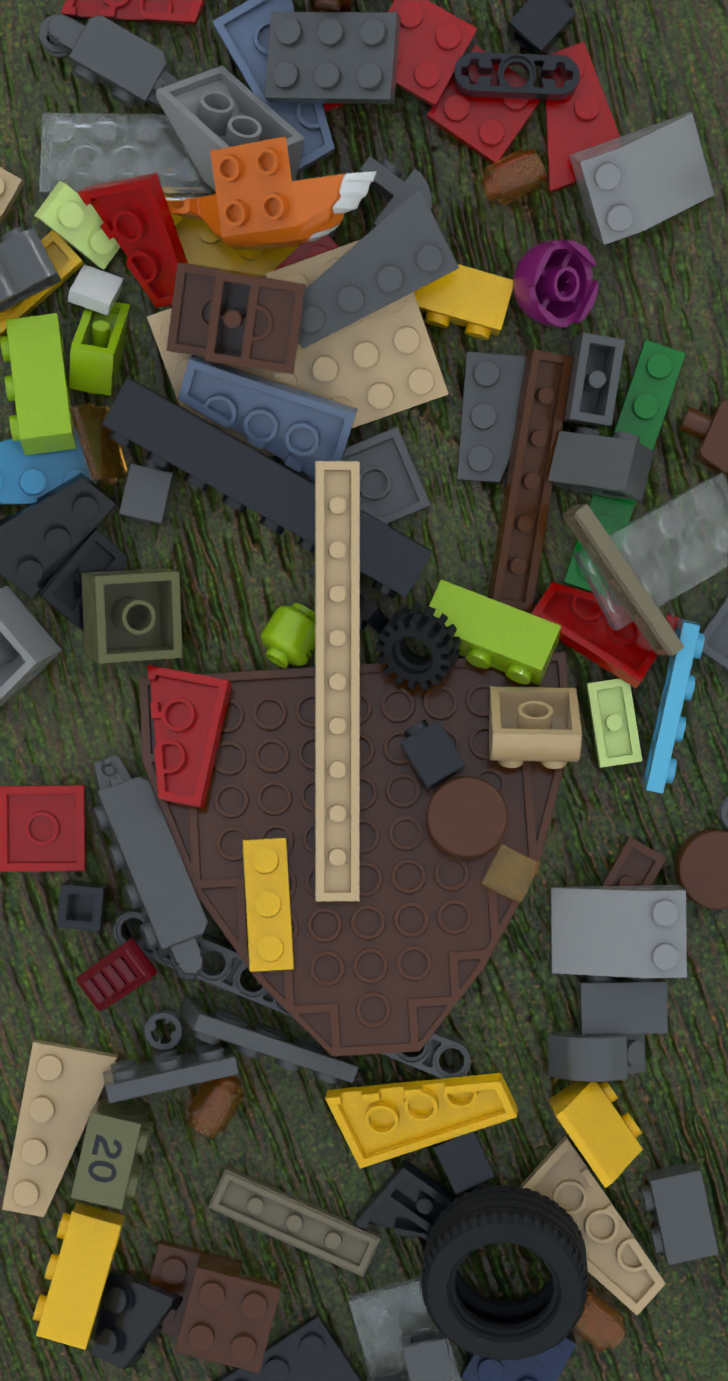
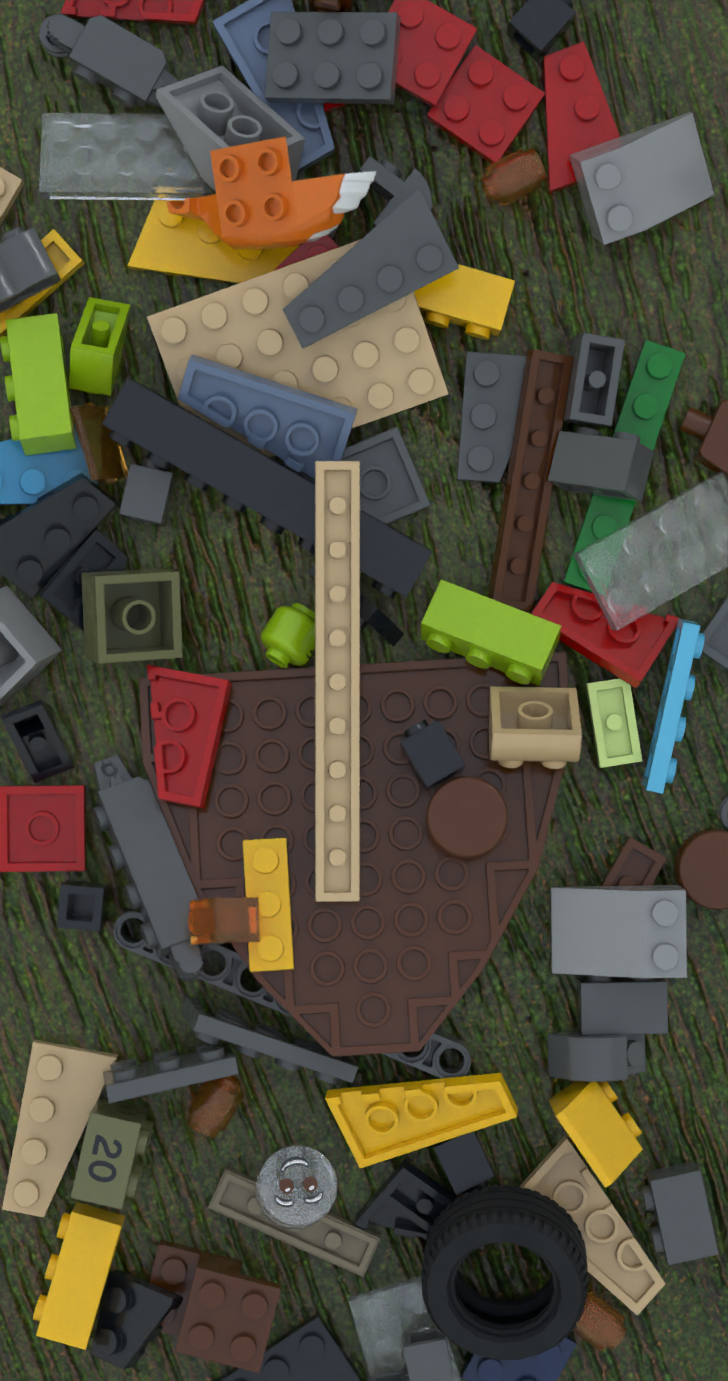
(38, 740): none -> black slope
(77, 225): yellowish green plate -> none
(95, 289): white tile -> none
(116, 975): dark red slope -> none
(143, 226): red wing -> none
(152, 1024): dark grey bush -> none
(224, 921): none -> clear orange brick
(236, 317): reddish brown bracket -> none
(296, 1187): none -> clear head
(407, 663): black tyre -> none
(510, 873): clear yellow plate -> none
(528, 61): black beam -> none
(555, 283): magenta cylinder -> none
(622, 580): dark tan tile -> none

